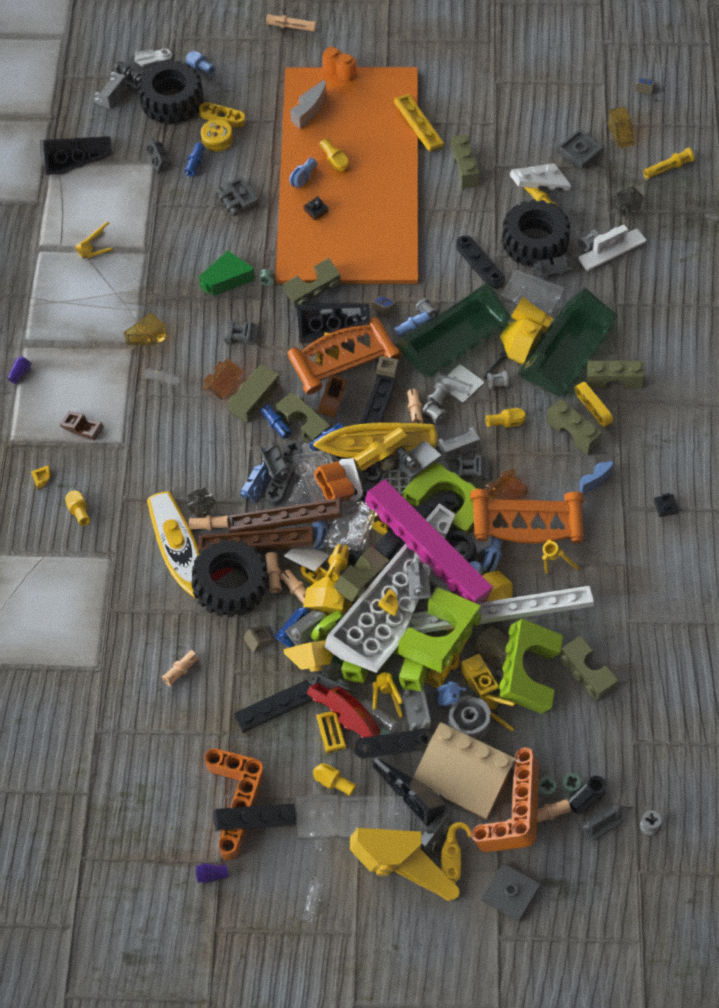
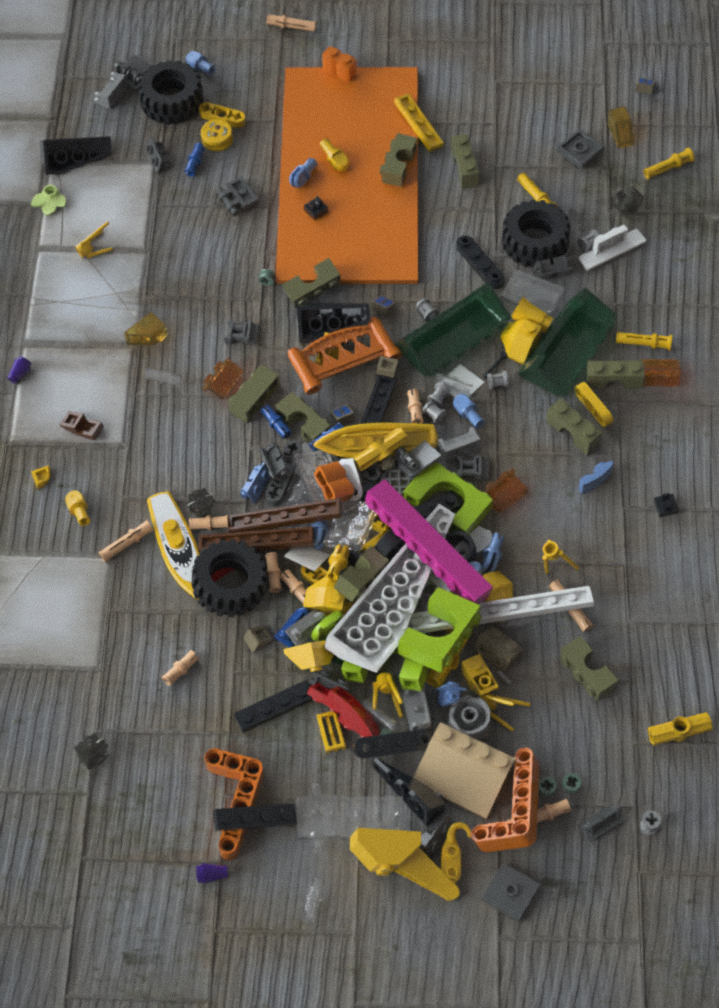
(49, 200): none -> yellowish green plate
(91, 751): none -> clear smoke brick
(125, 541): none -> light nougat pin
(152, 57): white piece -> none
(226, 274): green slope -> none
(308, 105): light grey slope -> none
(332, 396): reddish brown brick -> none
(333, 779): yellow arm -> none
(342, 415): none -> dark tan slope
(372, 542): none -> yellow tile
(389, 603): yellow tile -> none
(394, 170): none -> olive arch
(412, 323): medium blue pin -> none
(418, 580): light grey hinge -> none
(467, 409): none -> medium blue arm
(507, 418): yellow arm -> none
(516, 684): lime arch -> none
(540, 175): white wing -> none
(568, 511): orange piece -> none
(577, 614): none -> light nougat pin
(586, 796): black piece -> none
(653, 340): none -> yellow pin
(661, 372): none -> clear orange bracket
(667, 732): none -> yellow piece

